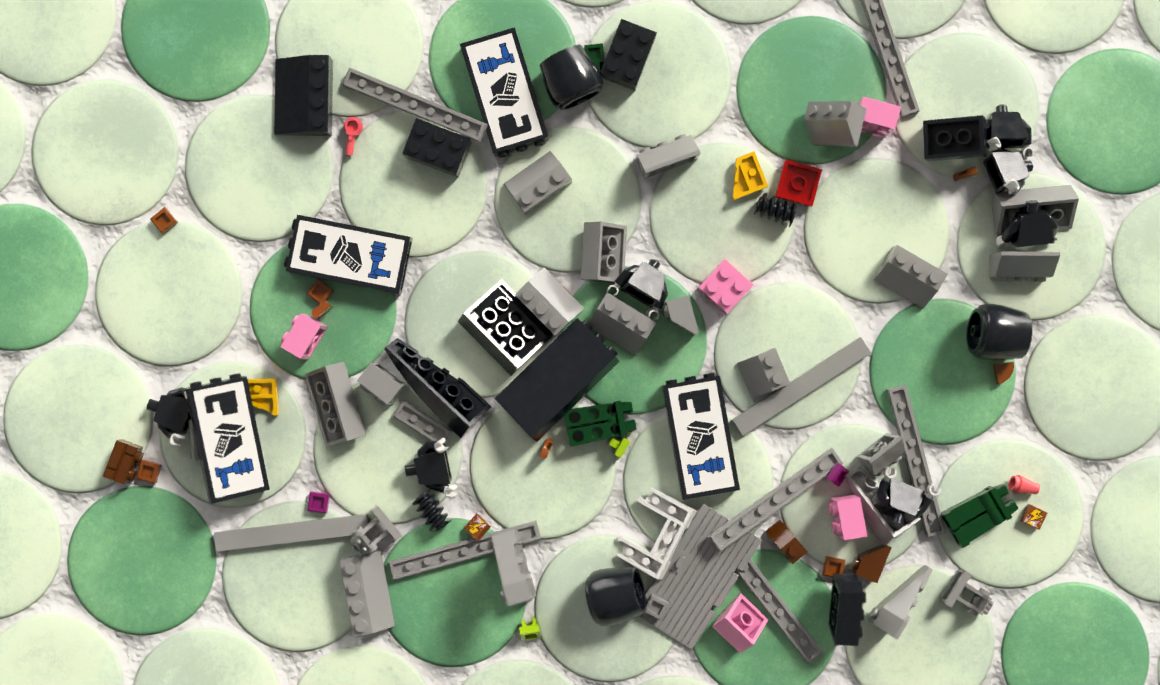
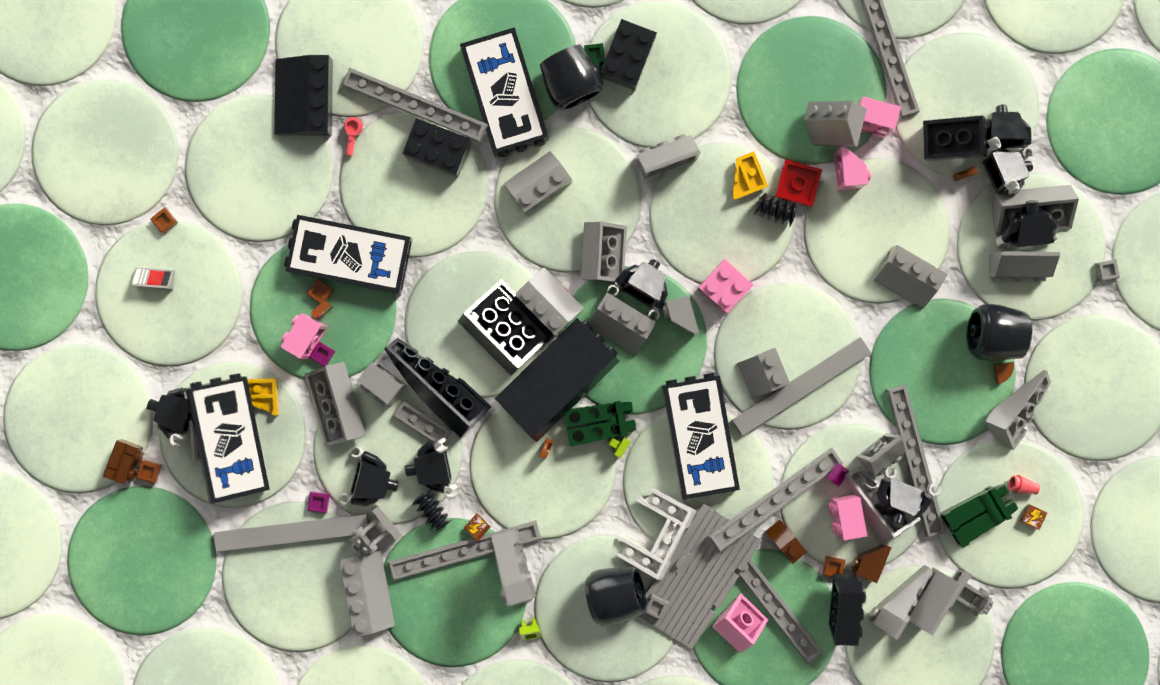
(153, 278): none -> slope
(322, 354): none -> magenta tile
(369, 480): none -> black torso
(850, 170): none -> bright pink slope
(934, 601): none -> light grey slope
(1012, 414): none -> light grey wedge
(1107, 270): none -> light grey tile

